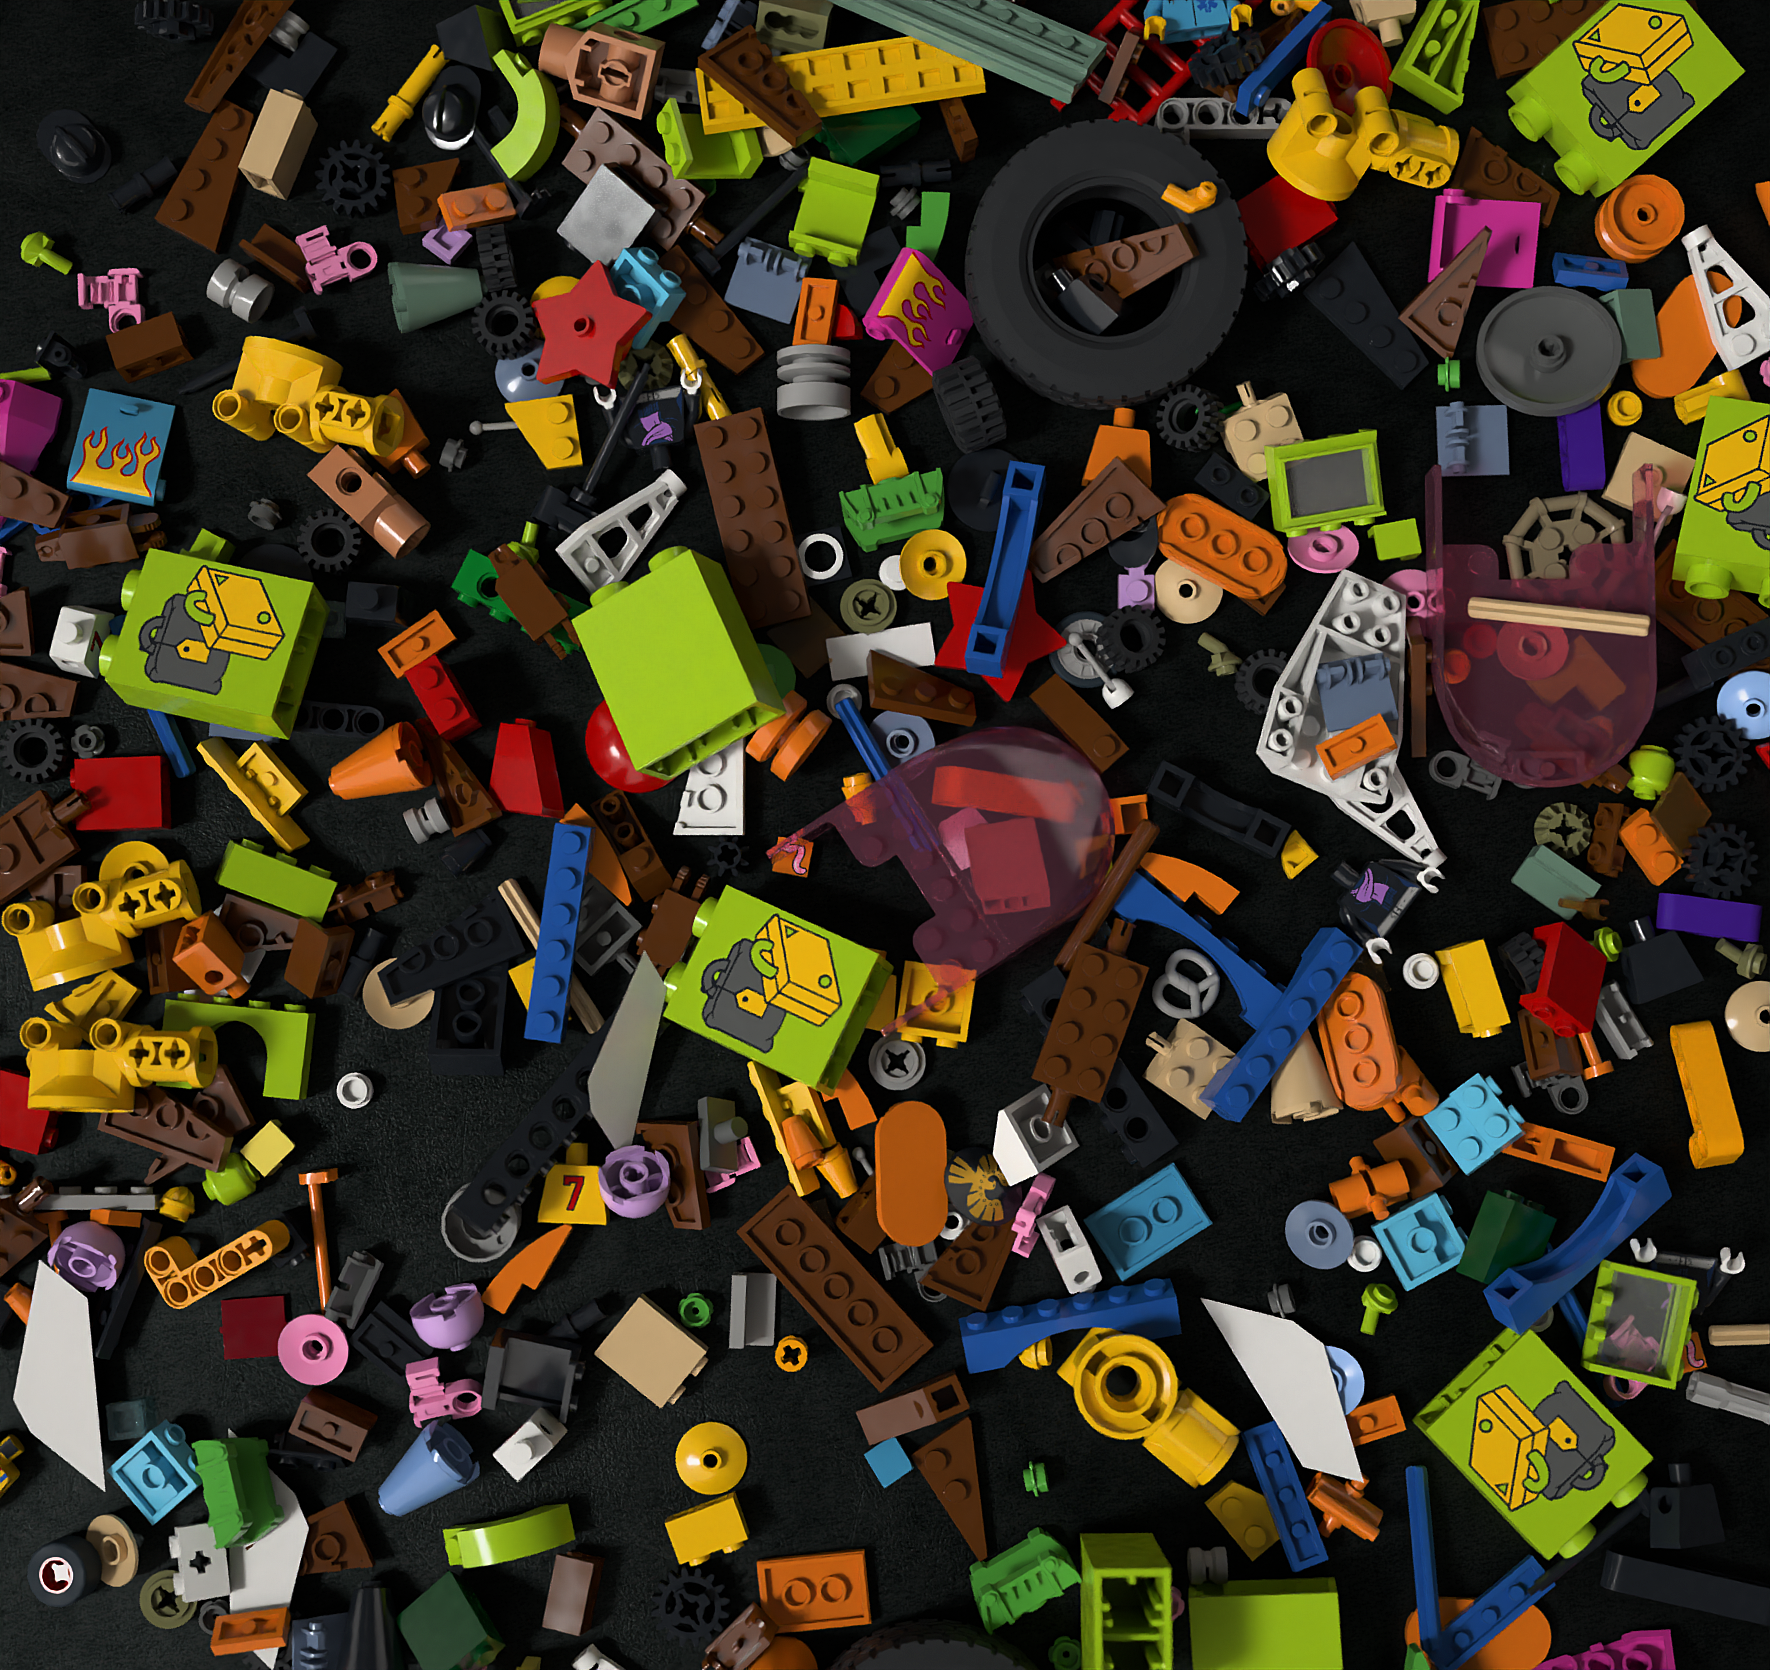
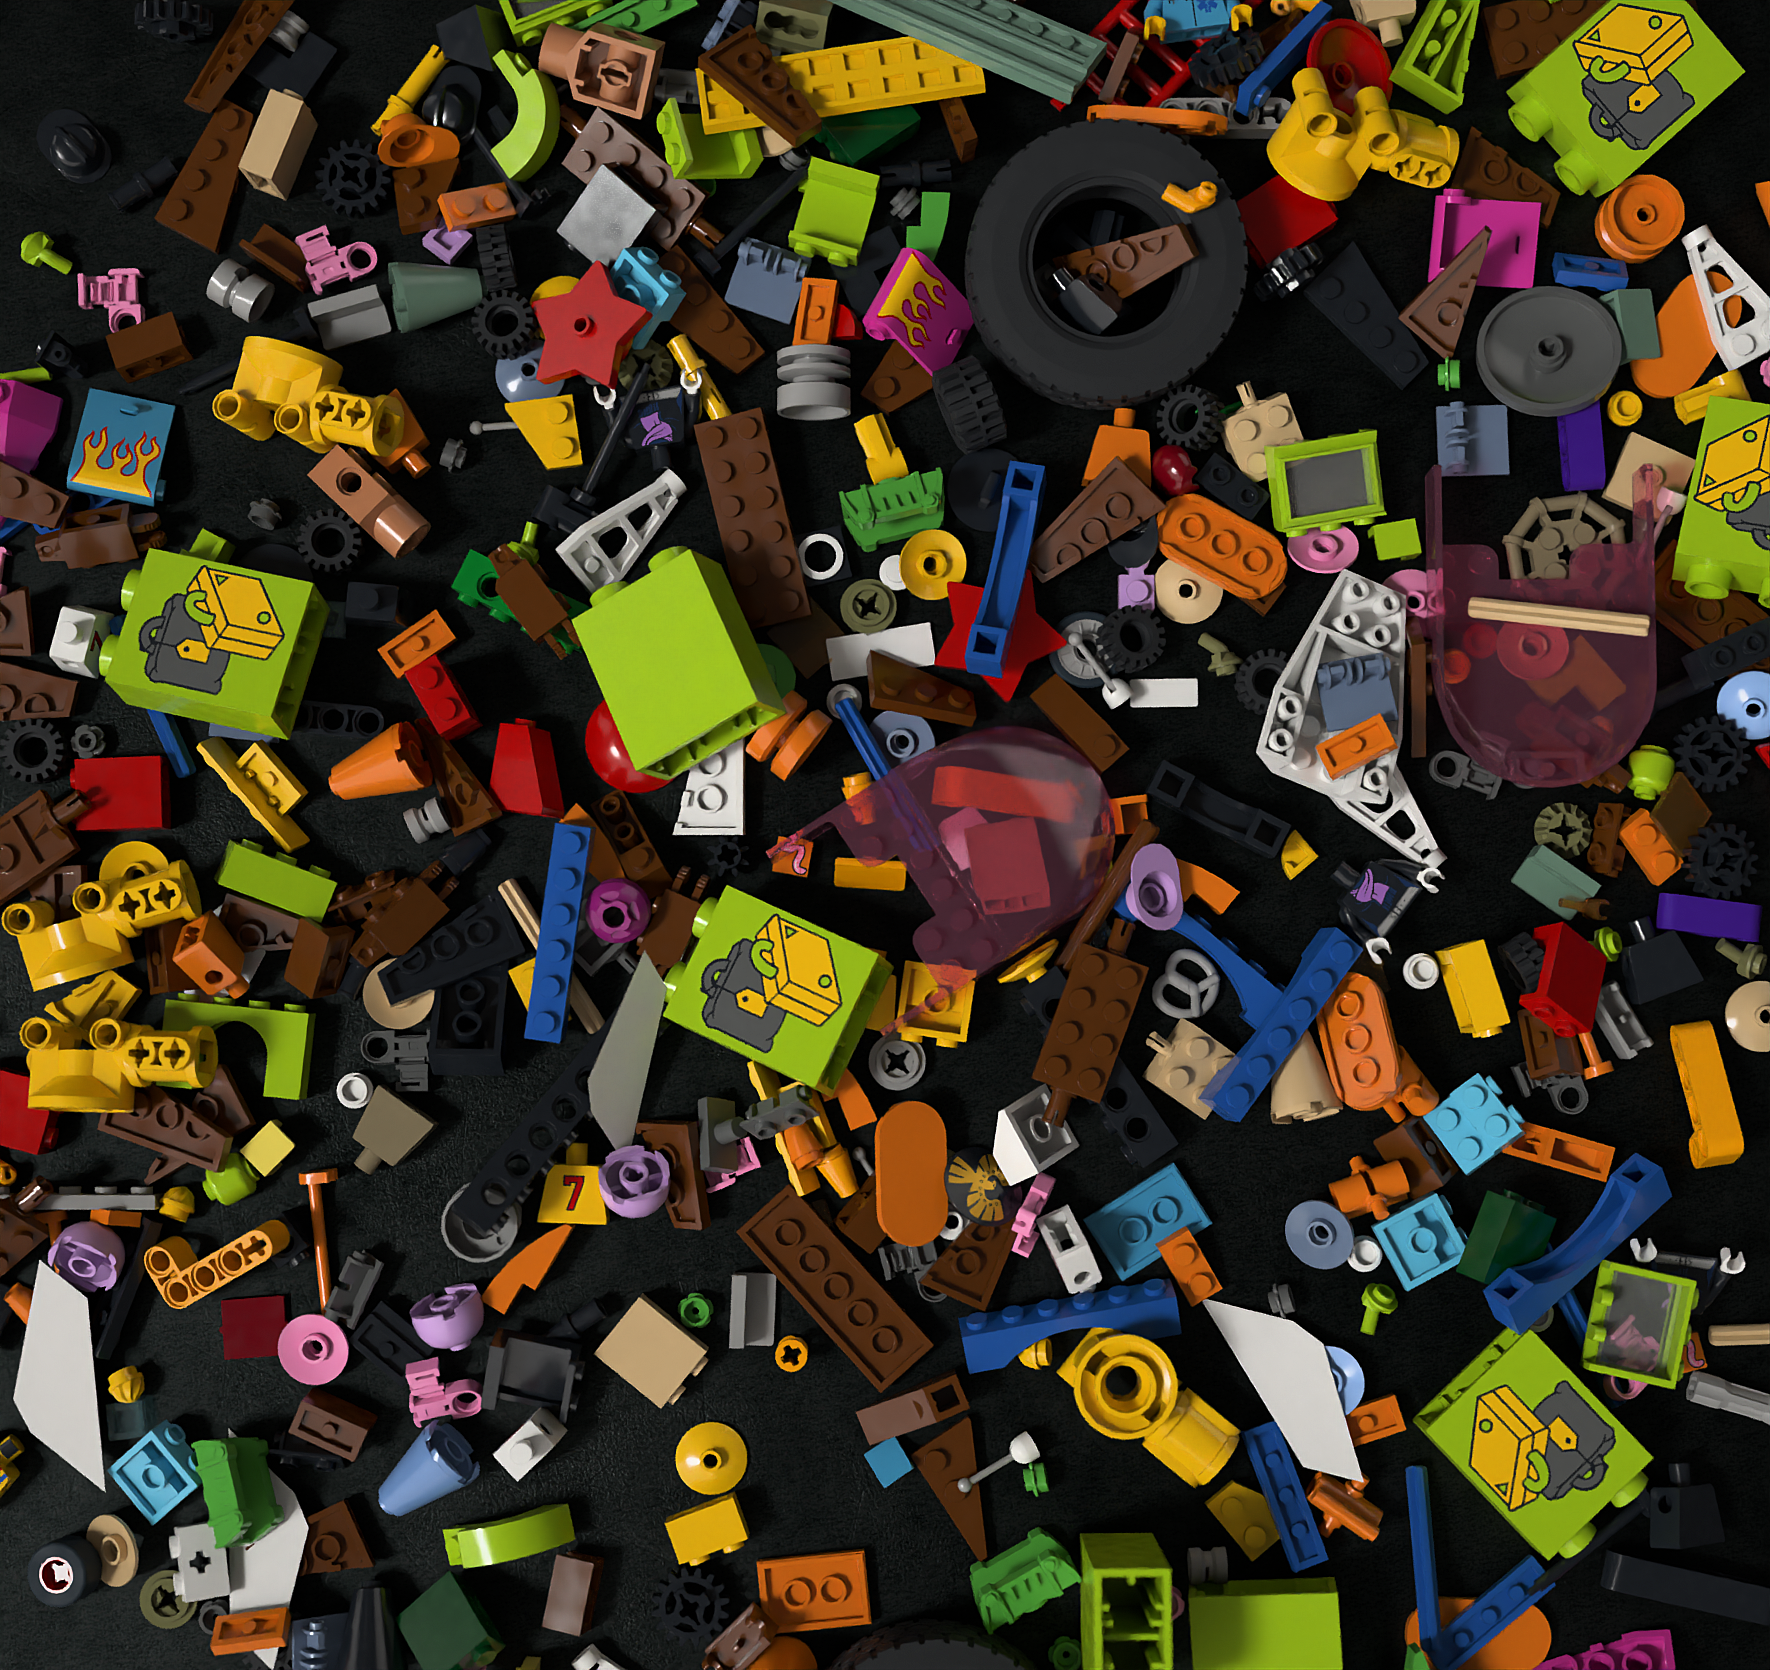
(126, 1384): none -> yellow plate
(351, 317): none -> light grey panel
(390, 1129): none -> dark tan torso
(403, 917): none -> reddish brown hinge
(411, 1055): none -> dark grey piece
(412, 142): none -> orange piece
(627, 897): none -> magenta piece
(768, 1118): none -> dark grey hinge
(853, 874): none -> light orange slope
(1021, 1450): none -> hinge
(1031, 965): none -> yellow dish
(1155, 888): none -> lavender piece
(1164, 692): none -> white sticker
(1168, 120): none -> orange tile
(1173, 471): none -> dark red hair
(1188, 1266): none -> orange plate

